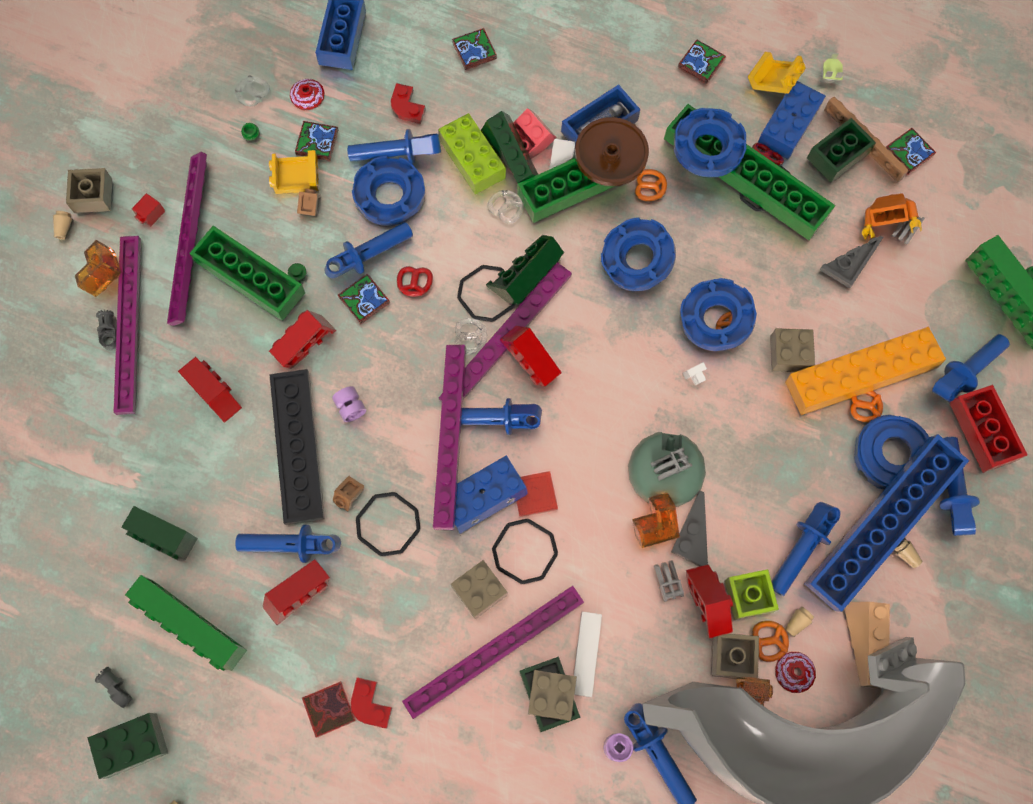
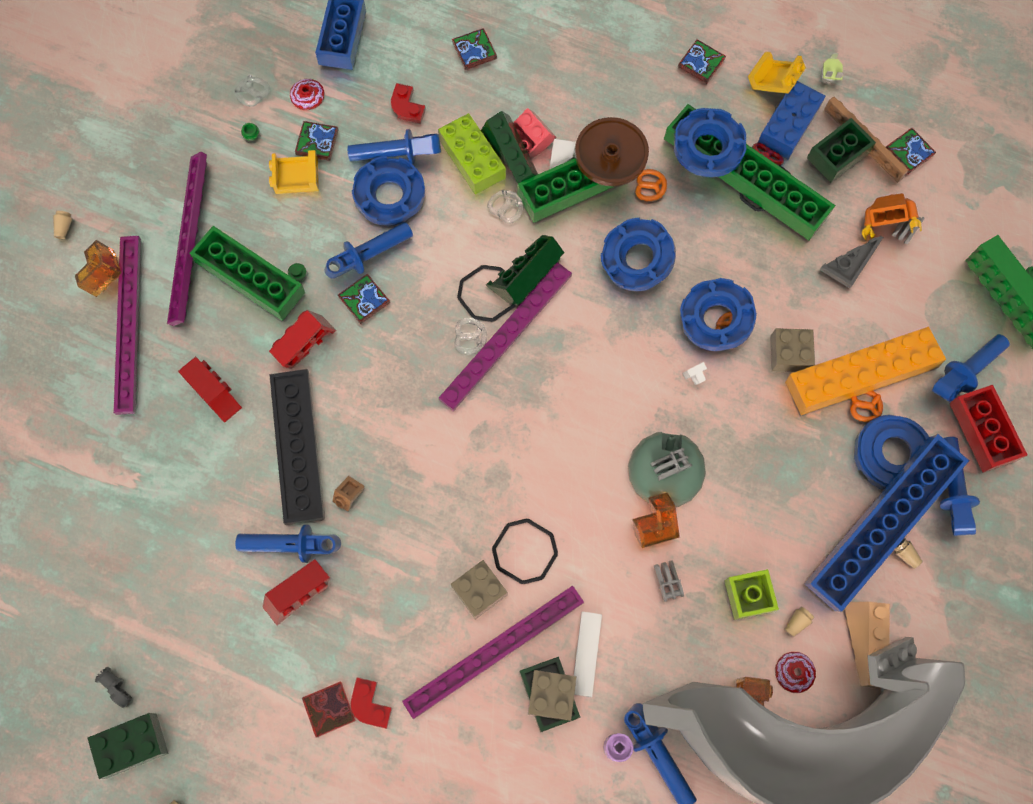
(89, 190): dark tan brick -> none
(106, 328): dark grey connector -> none
(148, 210): red brick -> none
(158, 534): dark green brick -> none
(186, 623): green brick -> none
(308, 202): medium nougat bracket -> none
(348, 403): lavender wheel -> none
(408, 541): black piece -> none
(414, 281): red piece -> none
(449, 438): magenta plate -> none
(487, 493): blue piece -> none
(511, 415): blue piece -> none
(531, 355): red wedge -> none
(540, 495): clear red tile -> none
(611, 104): blue piece -> none
(693, 537): dark grey wing -> none
(712, 600): red wedge -> none
(735, 656): dark tan brick -> none
(772, 640): orange piece -> none
(814, 531): blue piece -> none

